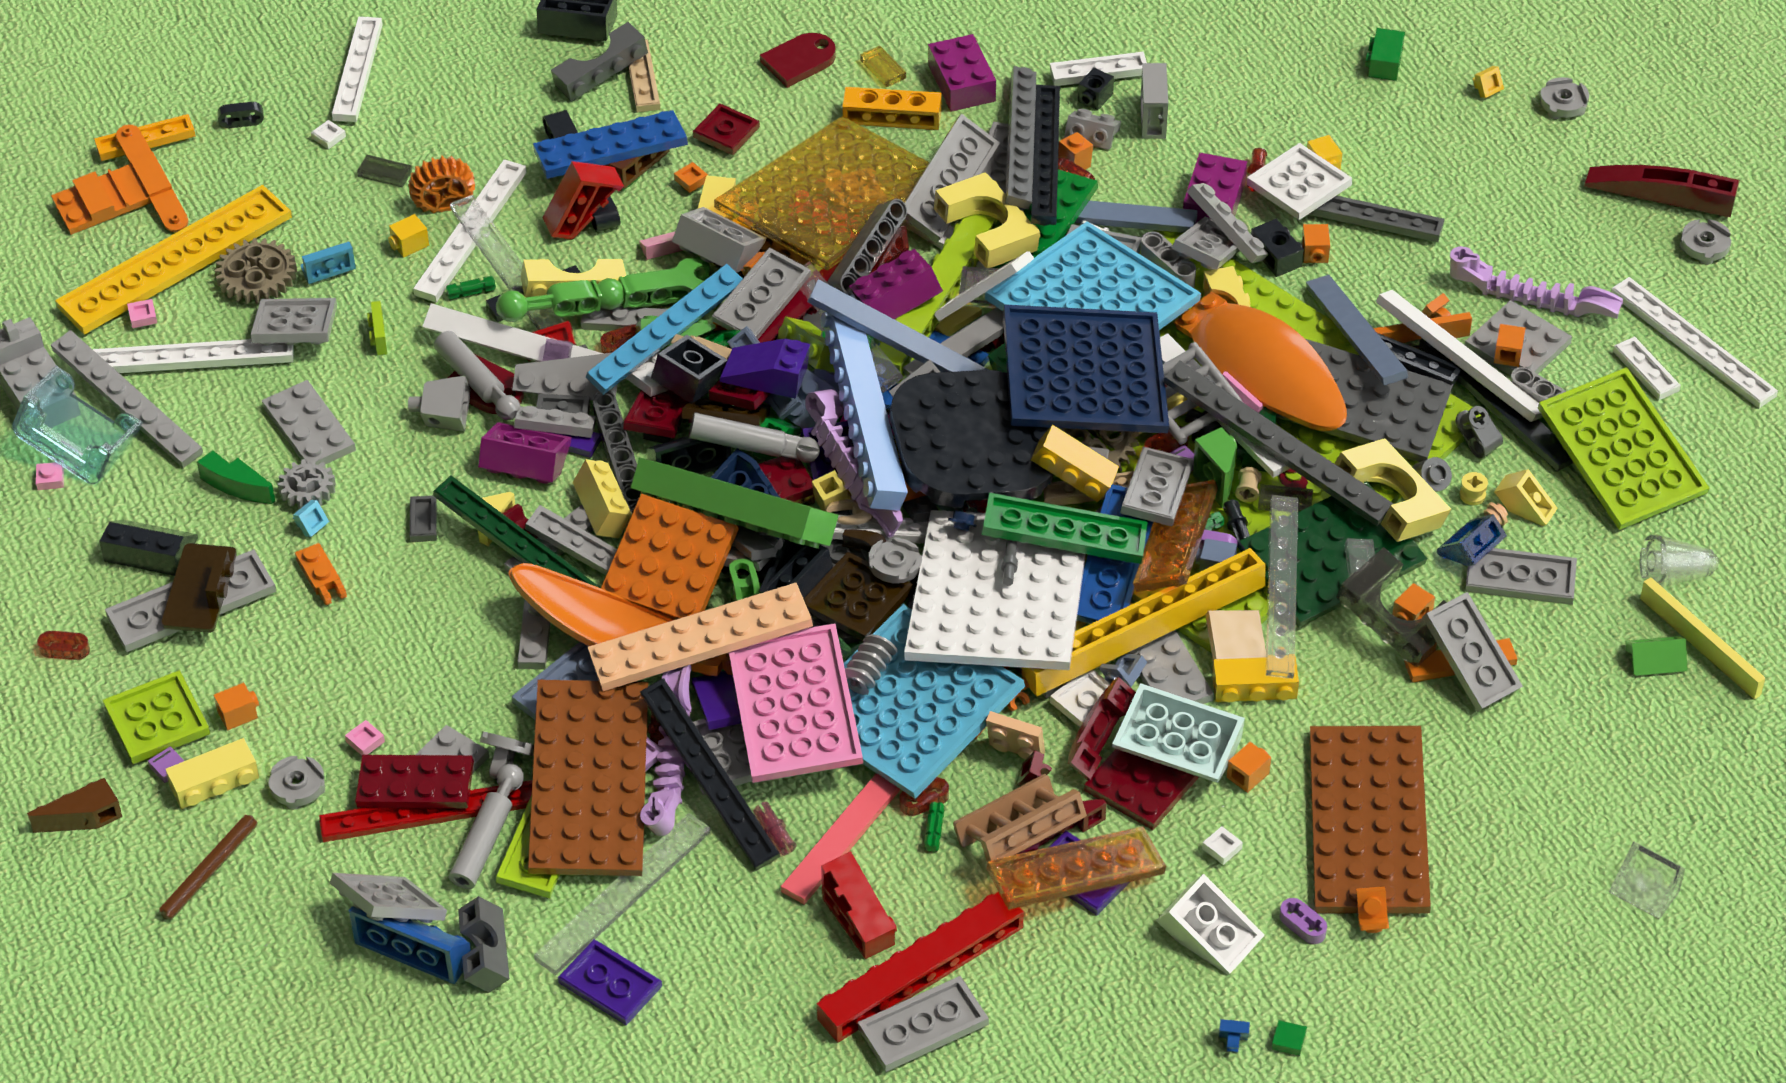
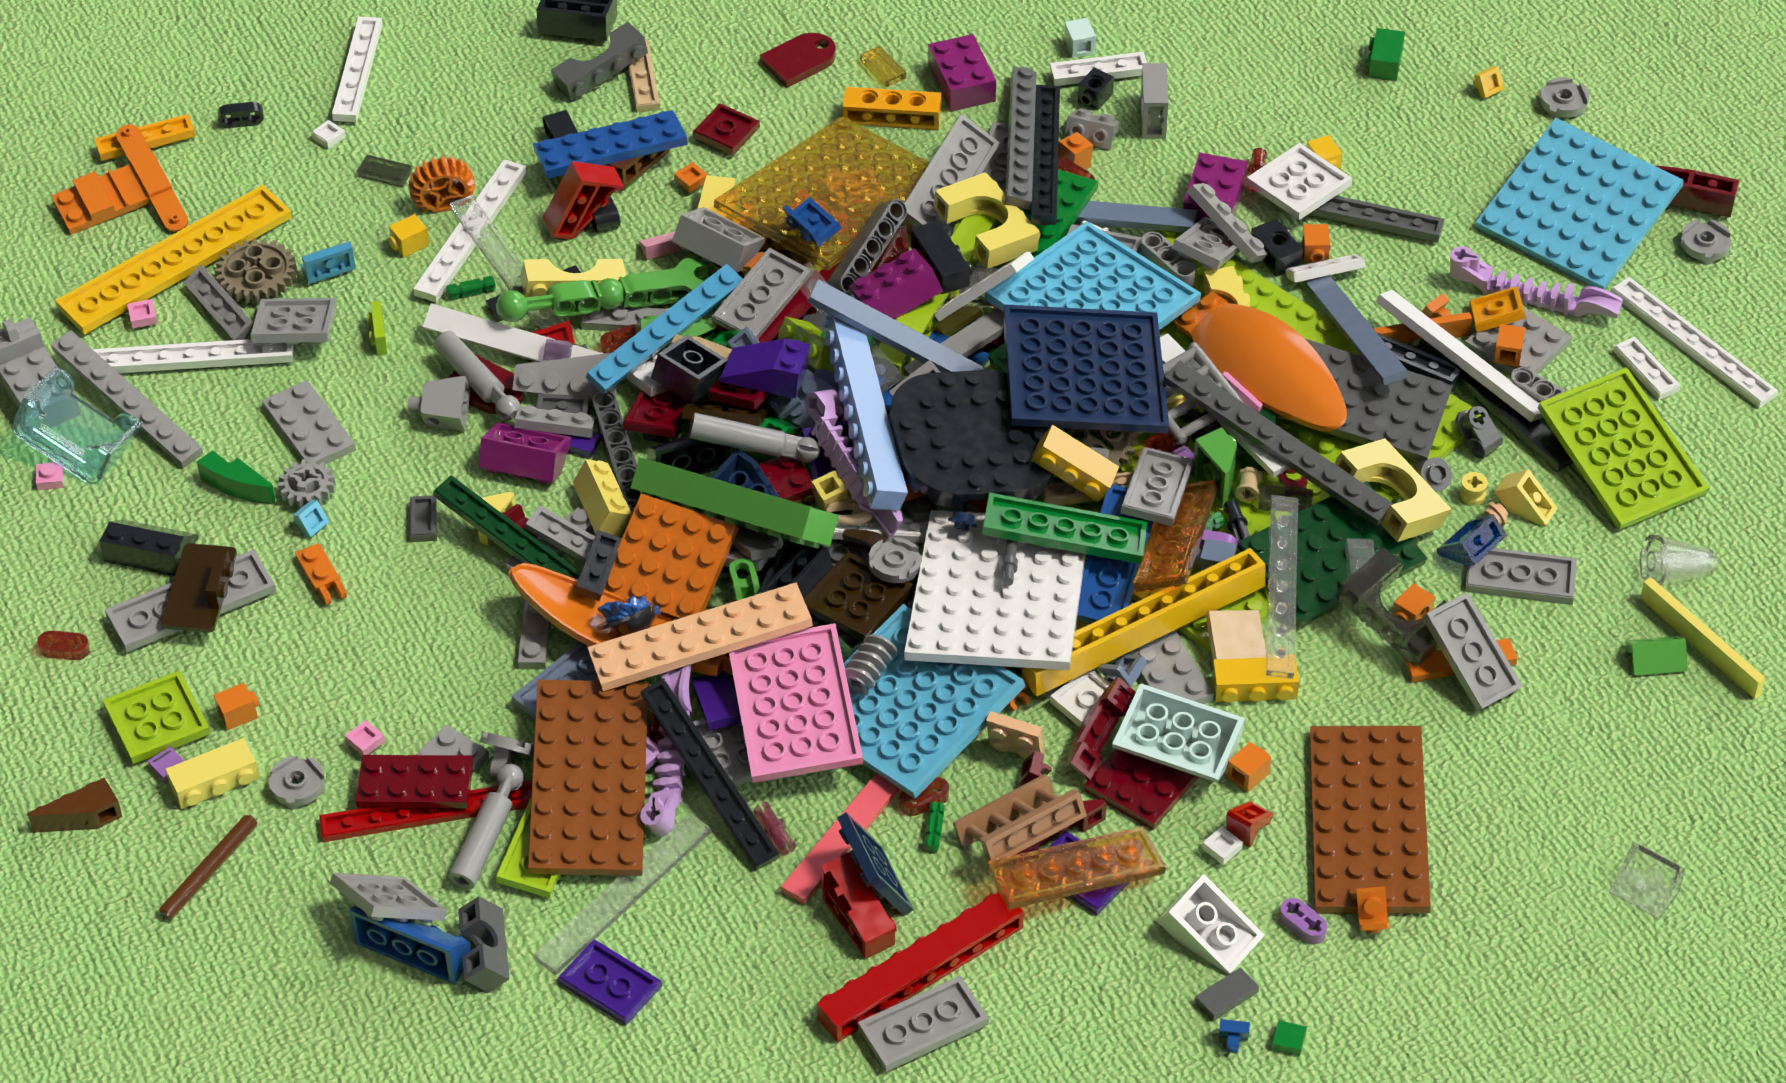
(219, 303): none -> light grey plate
(598, 565): none -> black plate
(628, 616): none -> hair
(812, 222): none -> blue bracket
(874, 863): none -> dark blue plate
(942, 255): none -> black brick
(1080, 37): none -> light aqua panel
(1227, 994): none -> dark grey tile
(1246, 820): none -> red slope
(1325, 268): none -> white tile
(1497, 309): none -> light orange tile
(1579, 204): none -> medium azure plate

